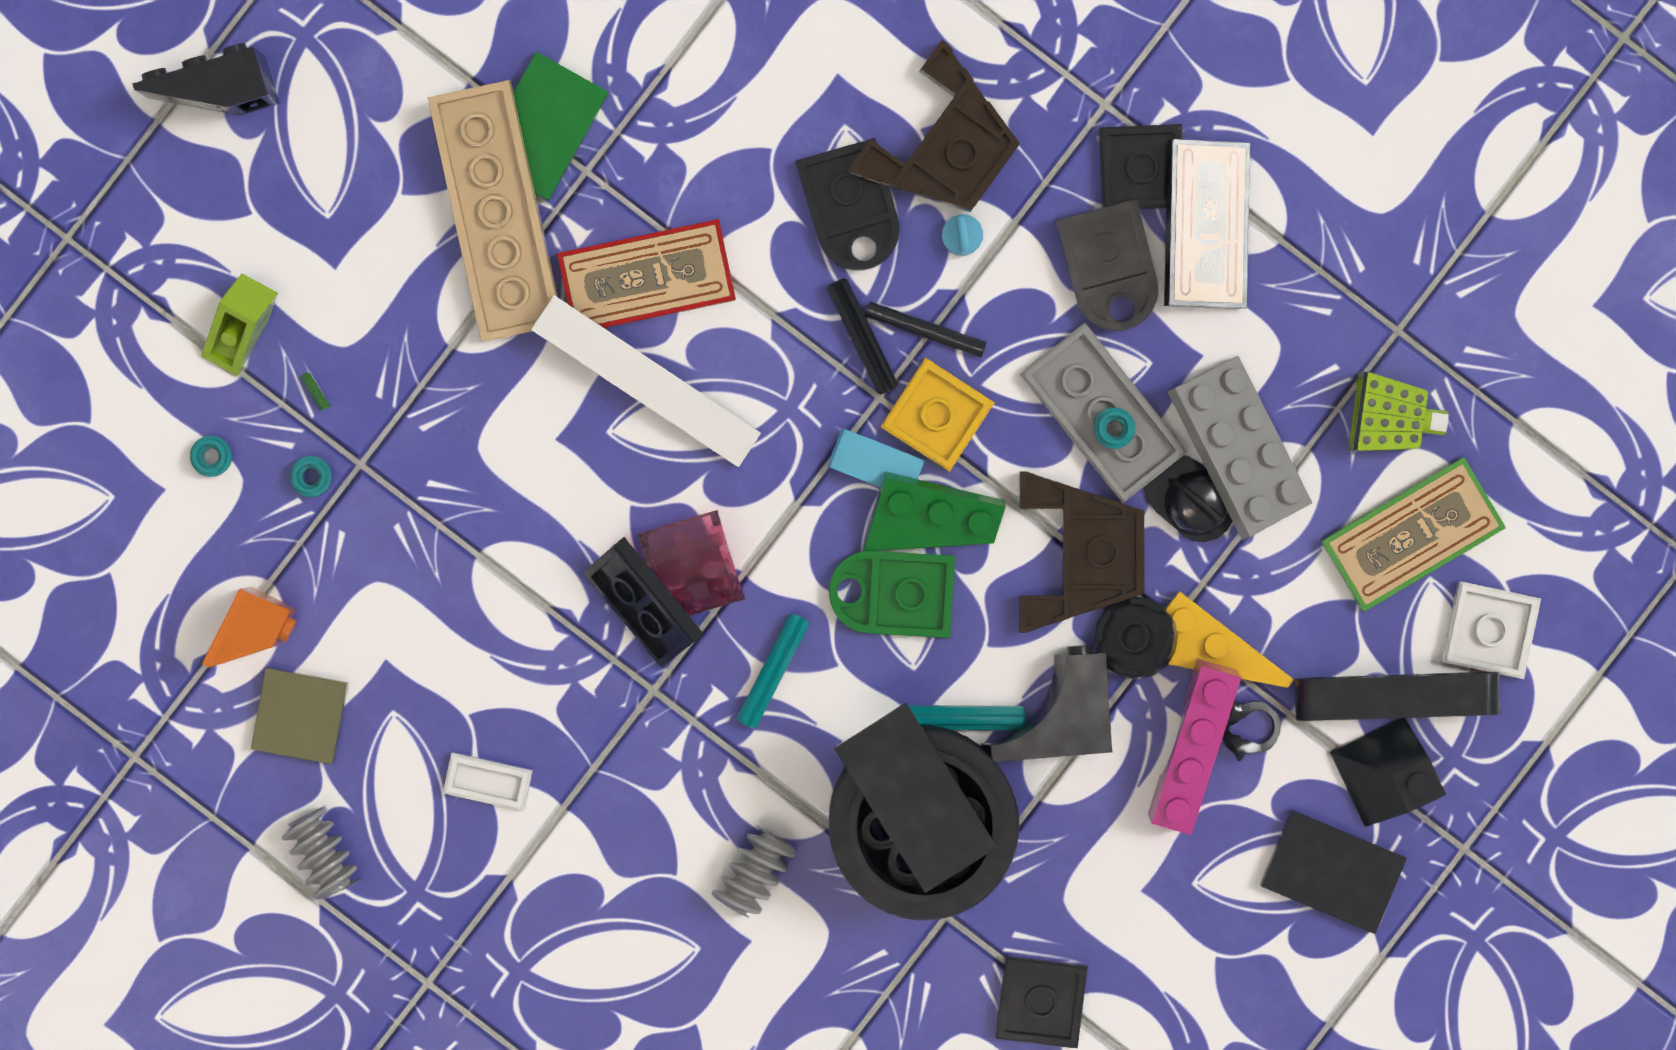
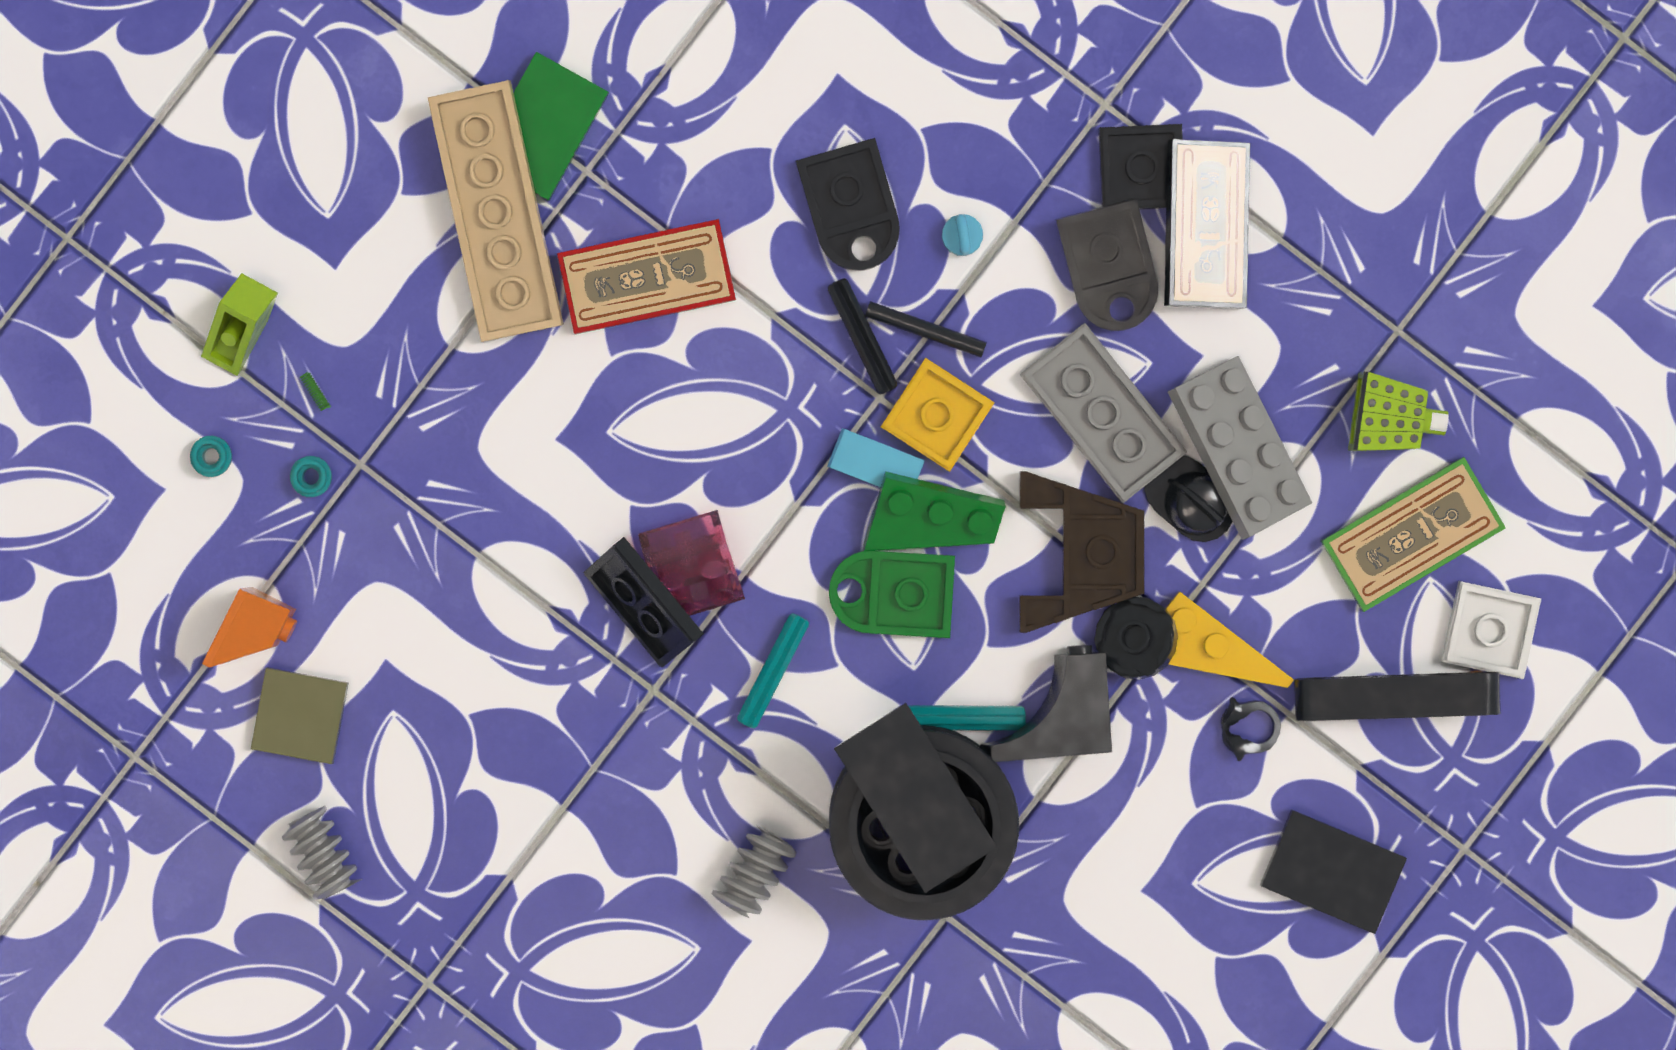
(226, 84): black slope -> none
(487, 781): white tile -> none
(646, 381): white tile -> none
(958, 153): dark brown wing -> none
(1041, 1001): black tile -> none
(1120, 416): teal plate -> none
(1196, 747): dark pink arch -> none
(1387, 773): black slope -> none

